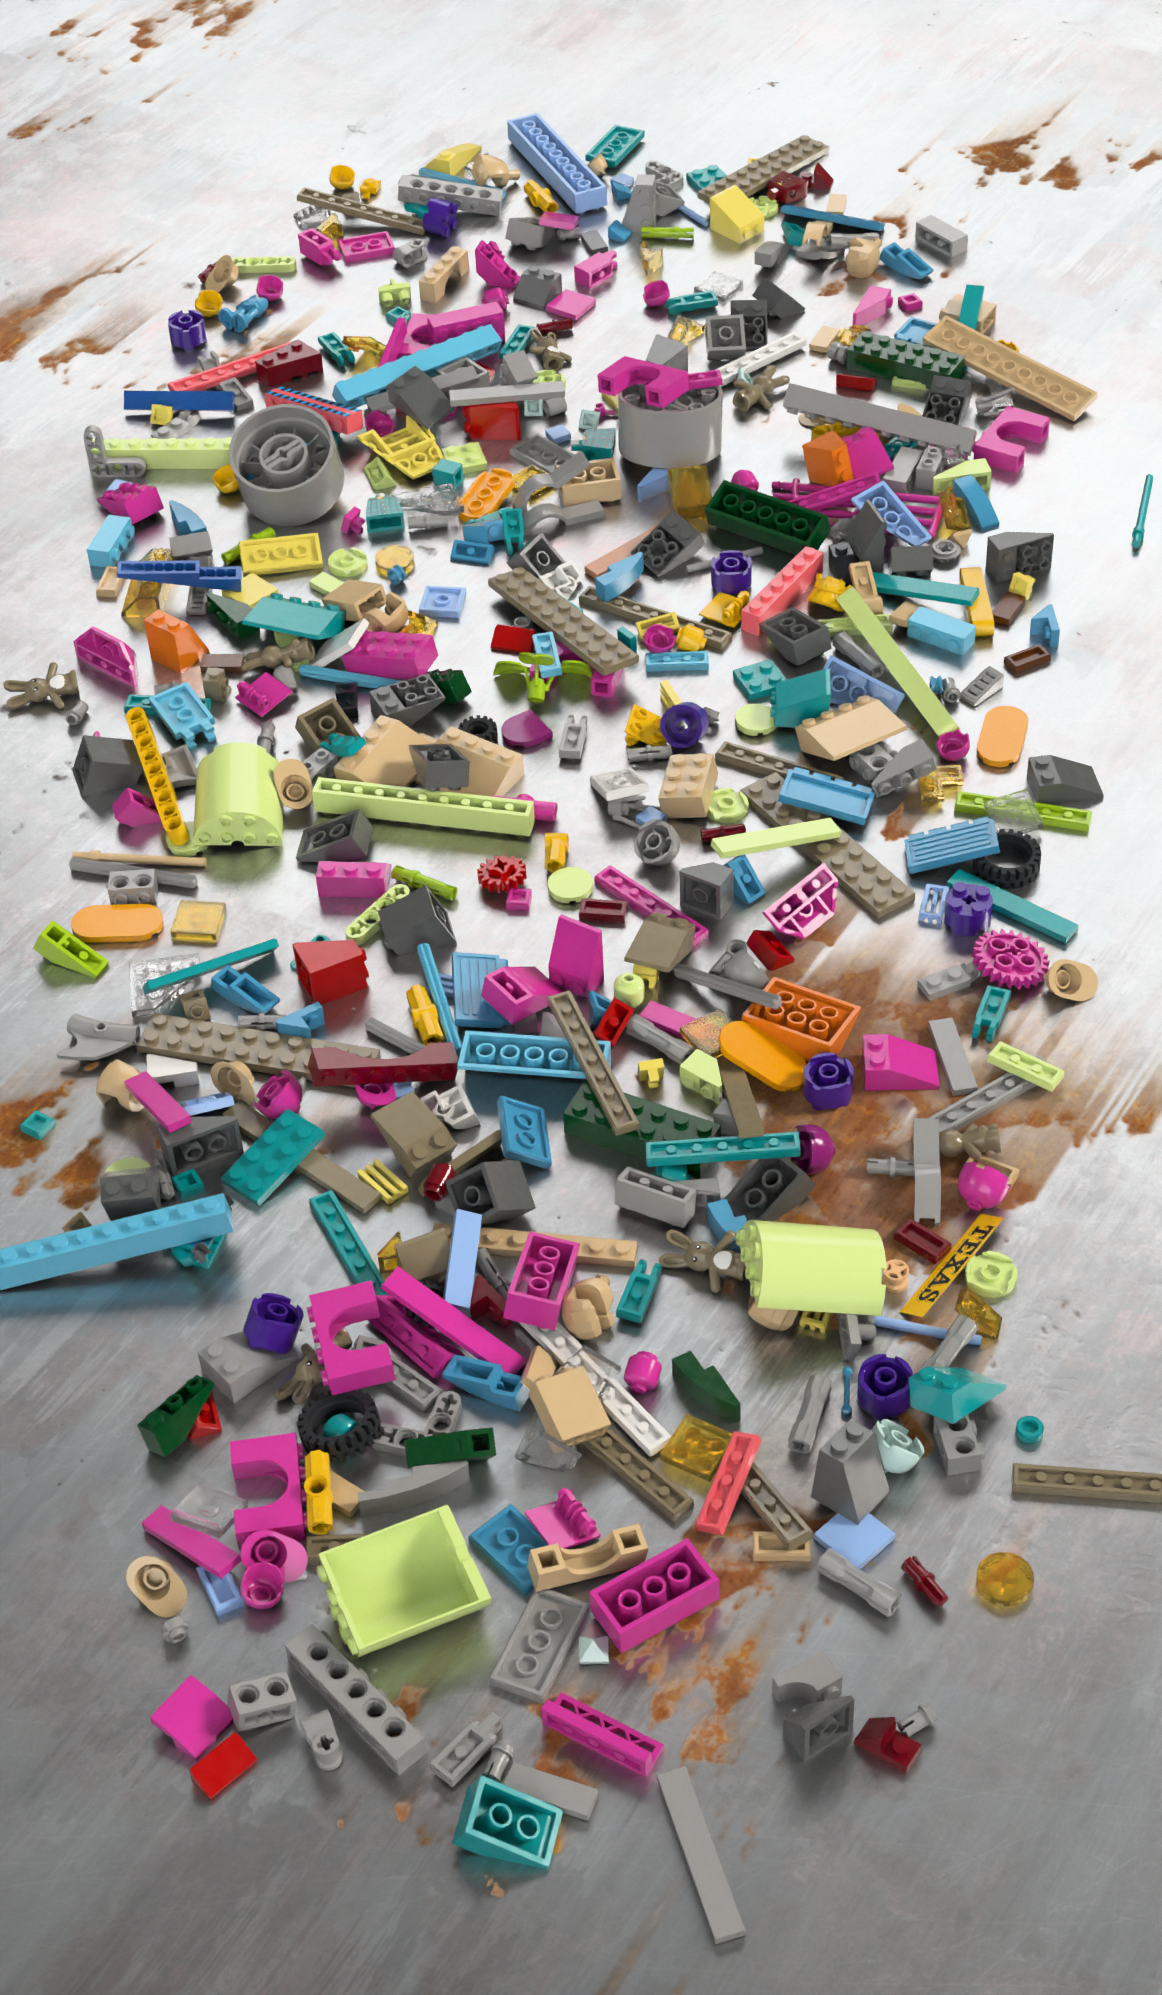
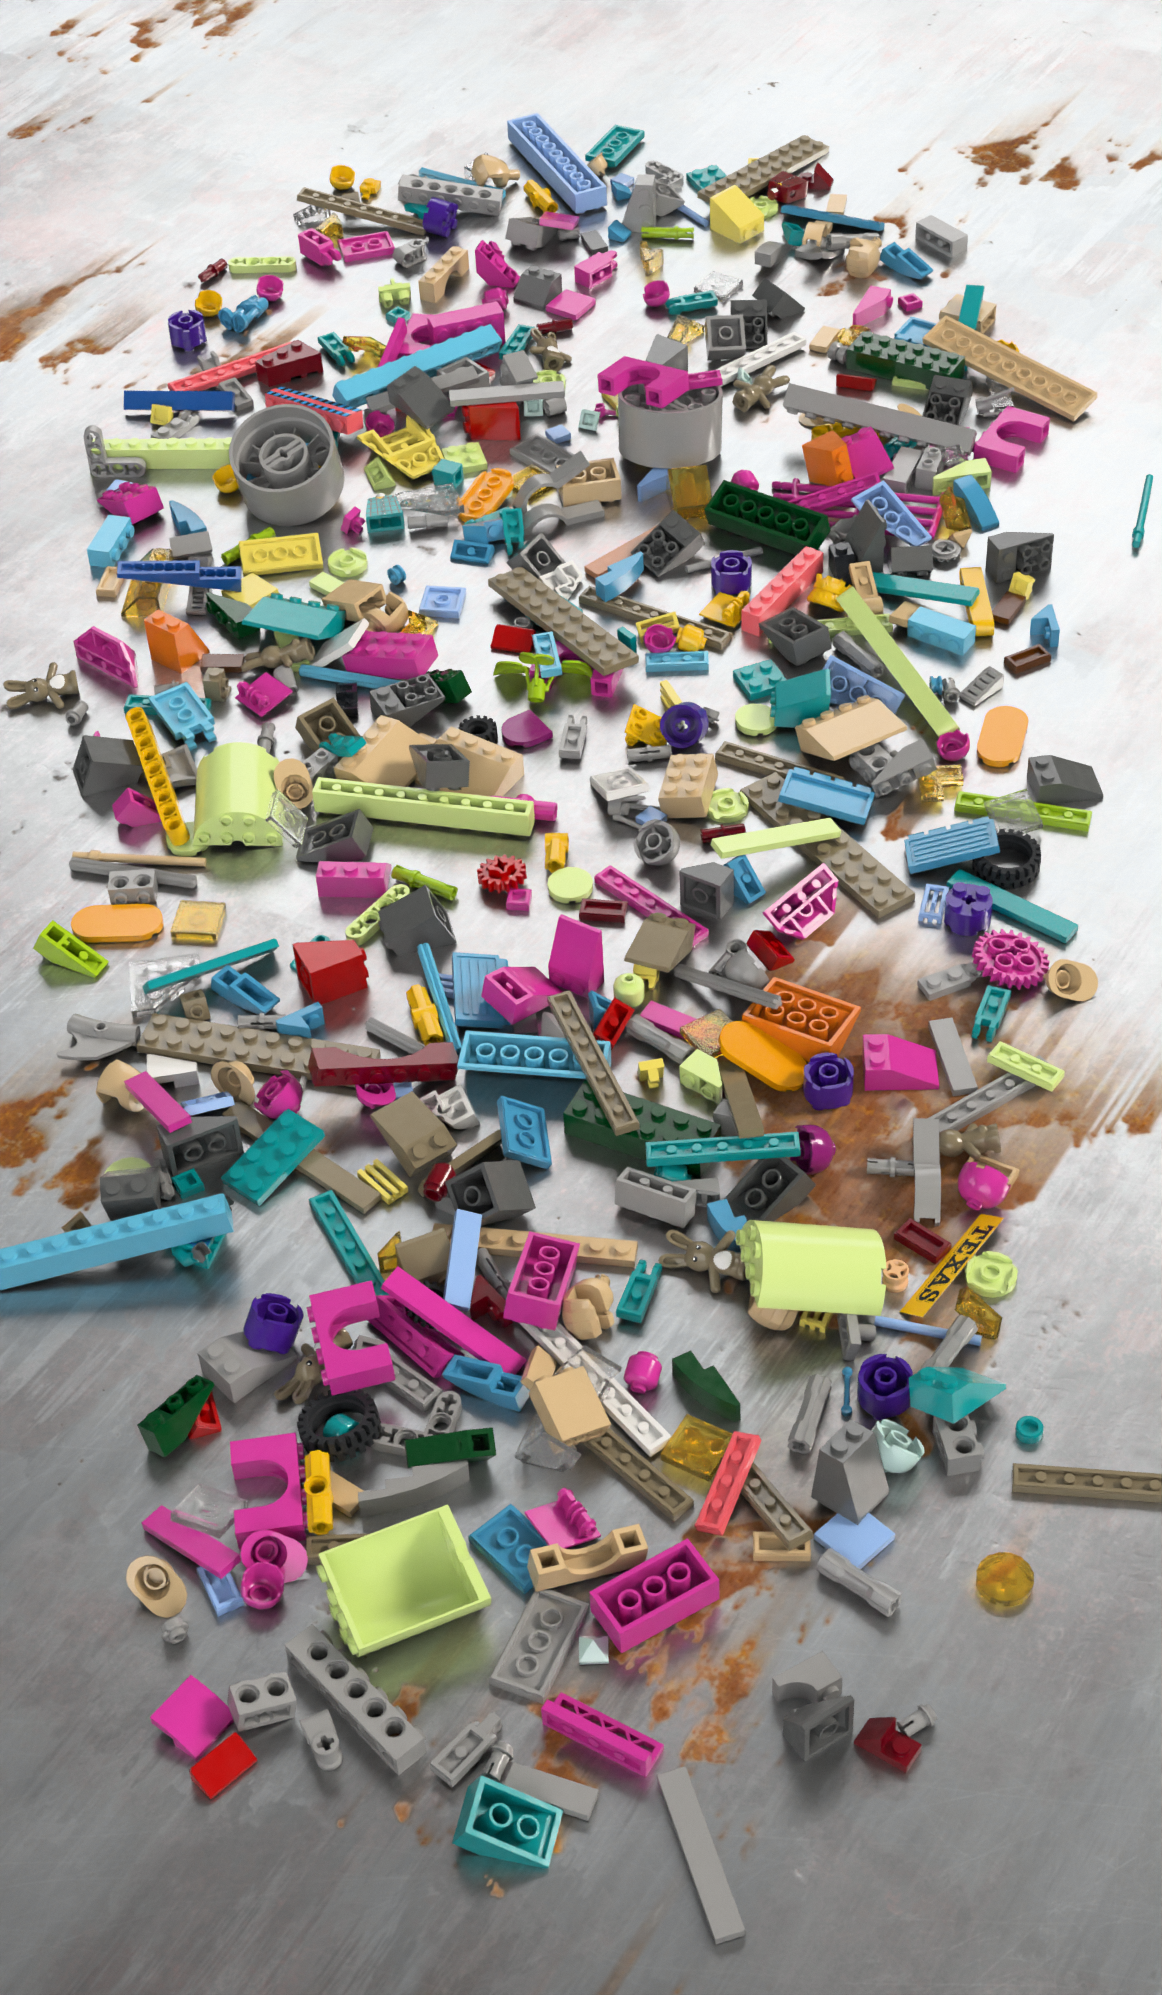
(37, 1125): teal tile -> none
(223, 274): tan piece -> none
(286, 819): none -> clear tile
(392, 555): clear yellow tile -> none
(453, 159): light yellow wedge -> none
(596, 443): teal torso -> none
(924, 1581): dark red axle -> none

